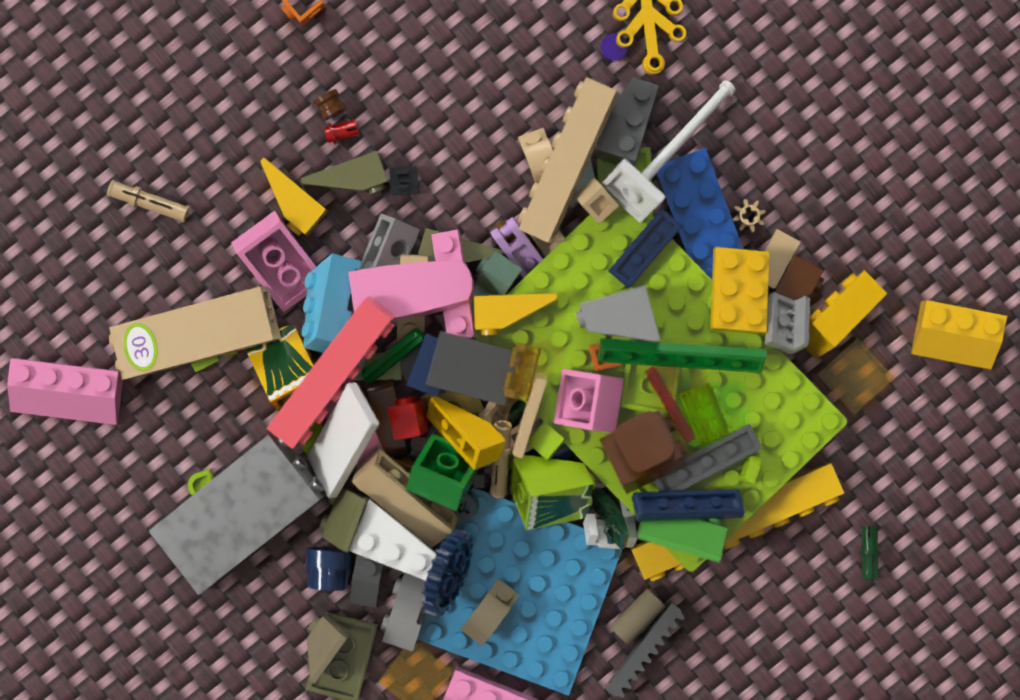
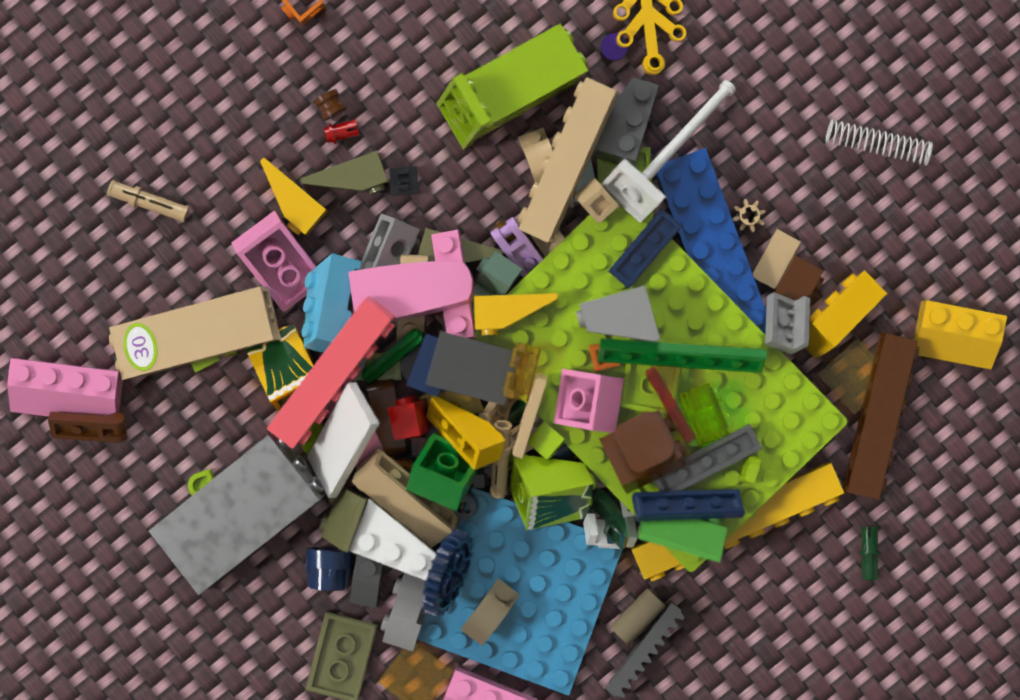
(88, 427): none -> reddish brown plate
(323, 643): dark tan slope -> none
(511, 84): none -> lime brick
(739, 290): yellow plate -> none
(880, 416): none -> reddish brown brick
(928, 152): none -> white piece

